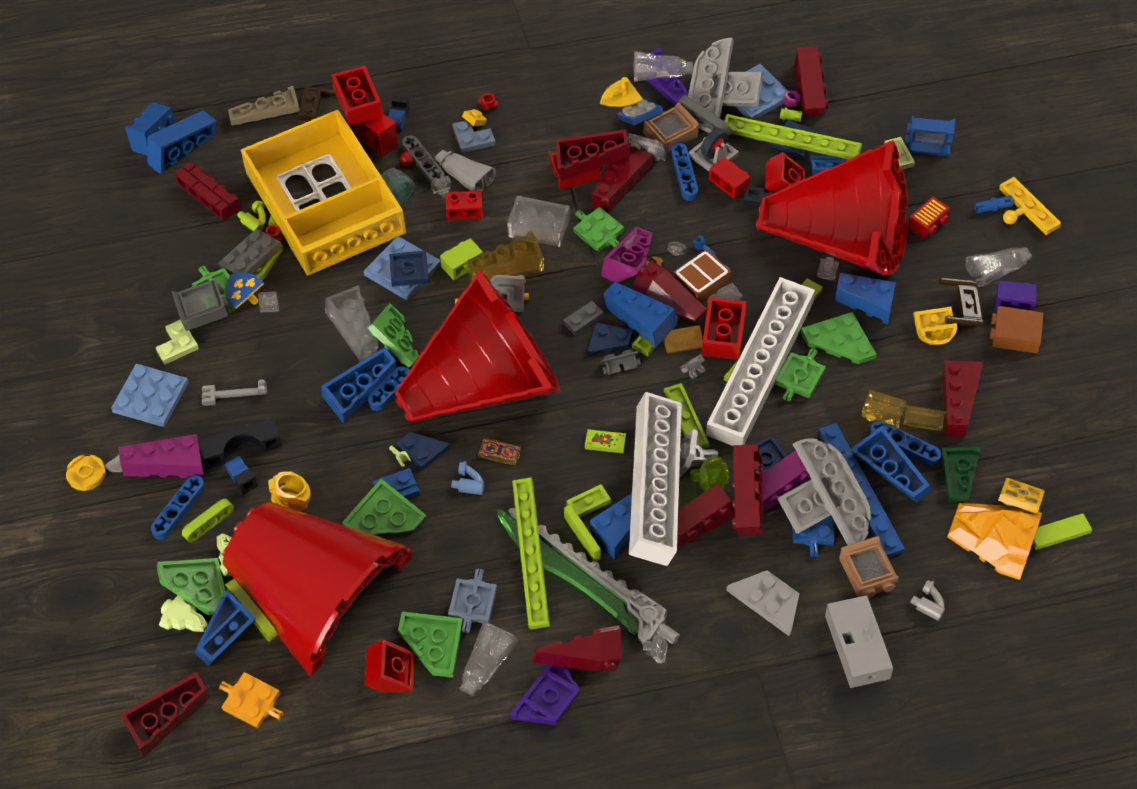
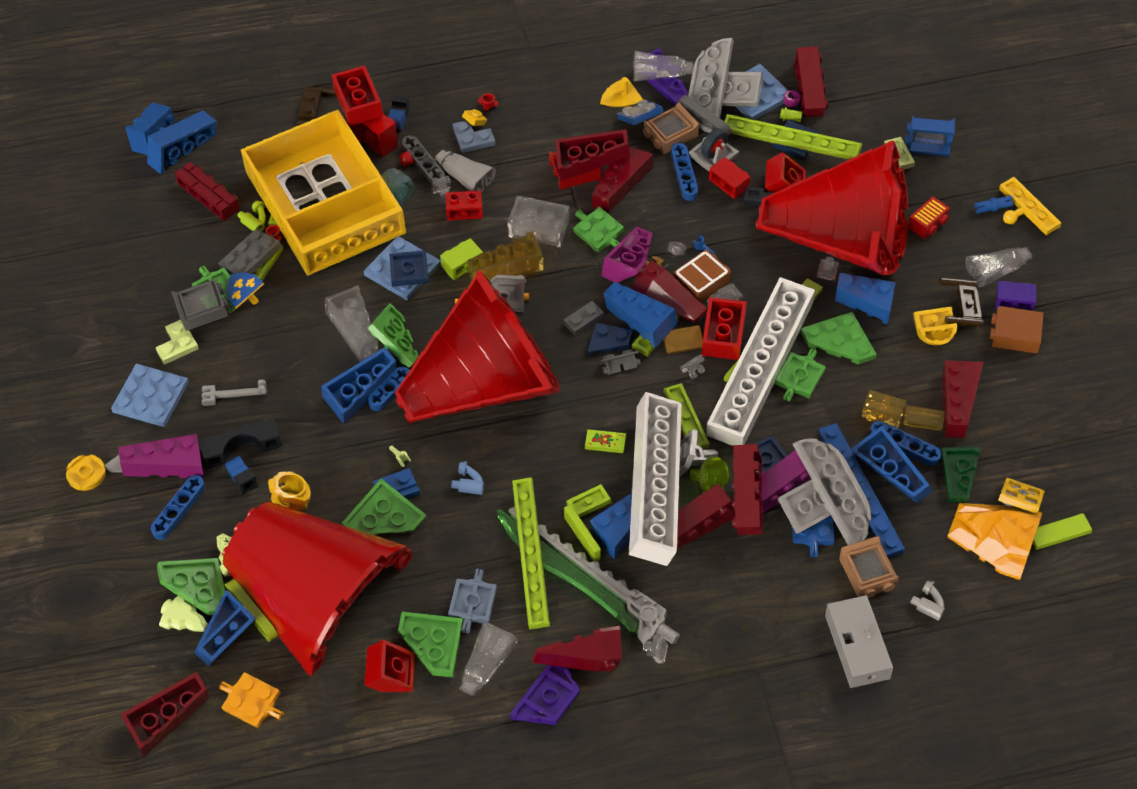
(207, 520): lime beam -> none
(264, 108): dark tan wing -> none
(268, 301): clear tile -> none
(422, 449): dark blue wing -> none
(499, 451): tile -> none
(648, 145): clear piece -> none
(768, 598): light grey wing -> none
(823, 162): blue plate -> none

